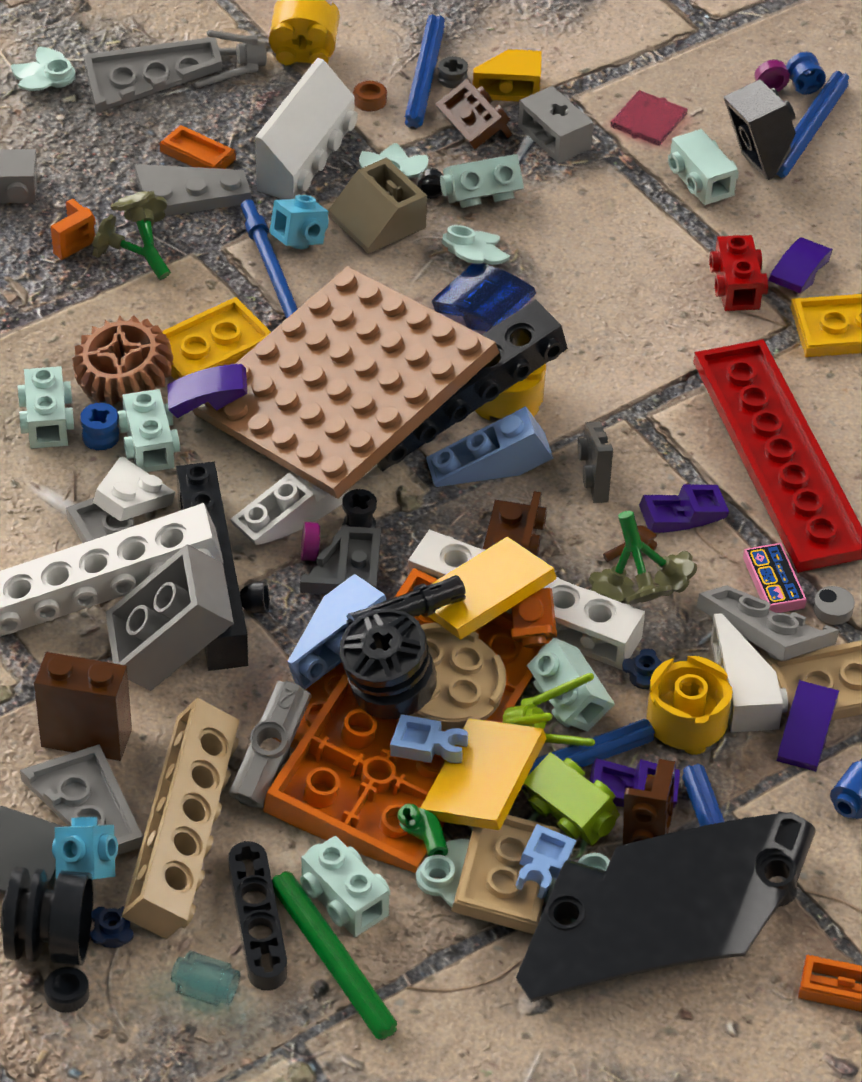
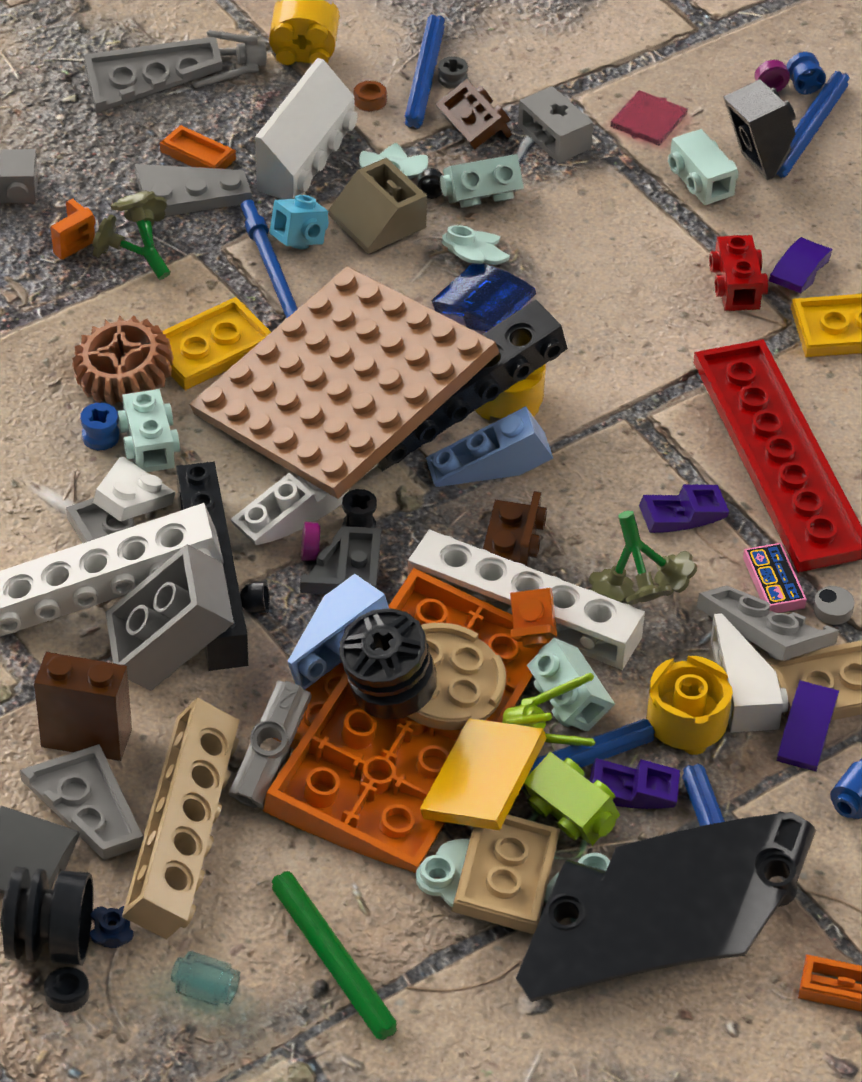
(45, 403): light aqua brick -> none
(47, 71): light aqua plate -> none
(85, 848): medium azure brick -> none
(213, 385): dark purple slope -> none
(257, 914): black beam -> none
(344, 886): light aqua brick -> none
(422, 600): black pin -> none
(422, 738): light blue plate -> none
(423, 826): green arm -> none
(493, 585): yellow tile -> none
(510, 75): yellow slope -> none
(544, 858): light blue plate -> none
(598, 461): dark grey wing -> none
(641, 668): dark blue plate -> none
(646, 536): reddish brown hand -> none
(650, 810): reddish brown bracket -> none

